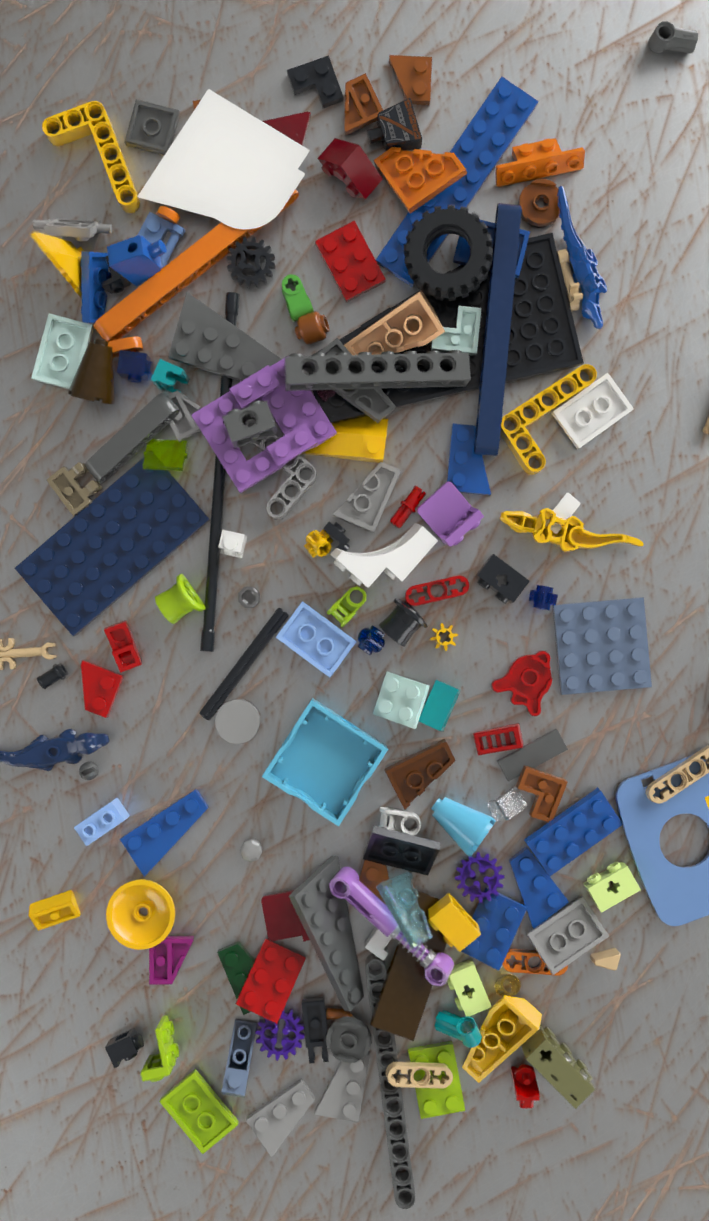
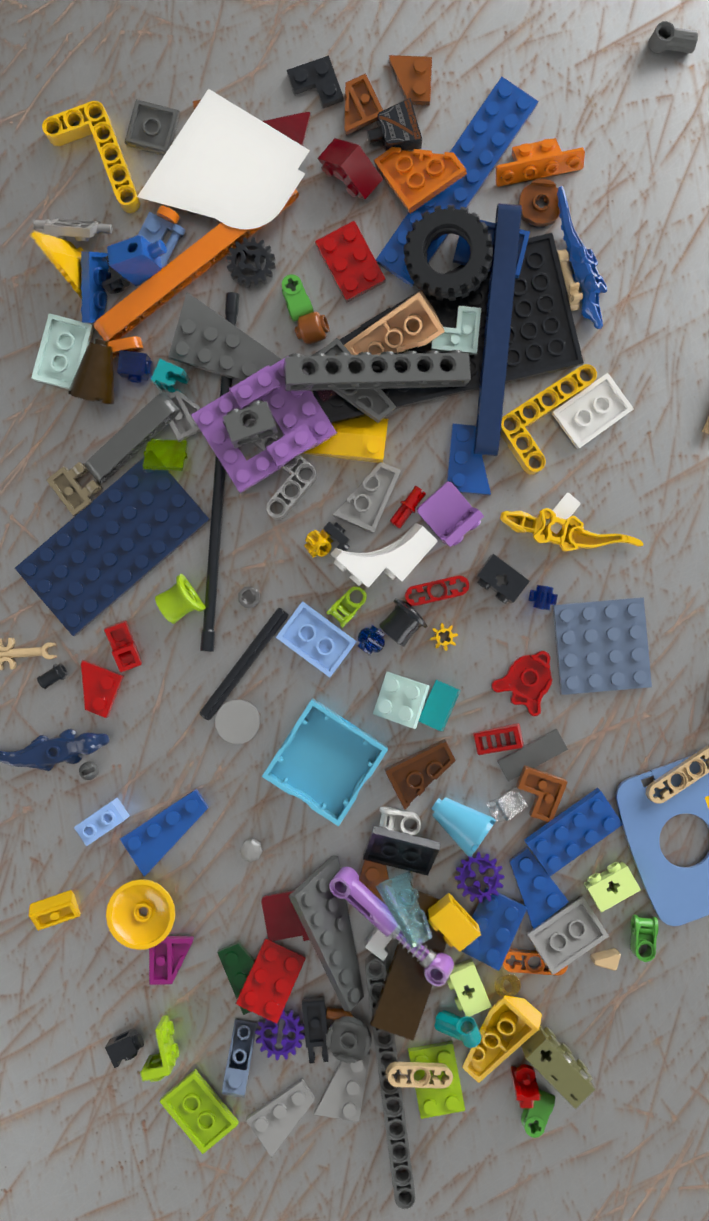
(232, 543): white brick -> none
(540, 1113): none -> bright green piece
(644, 932): none -> bright green piece

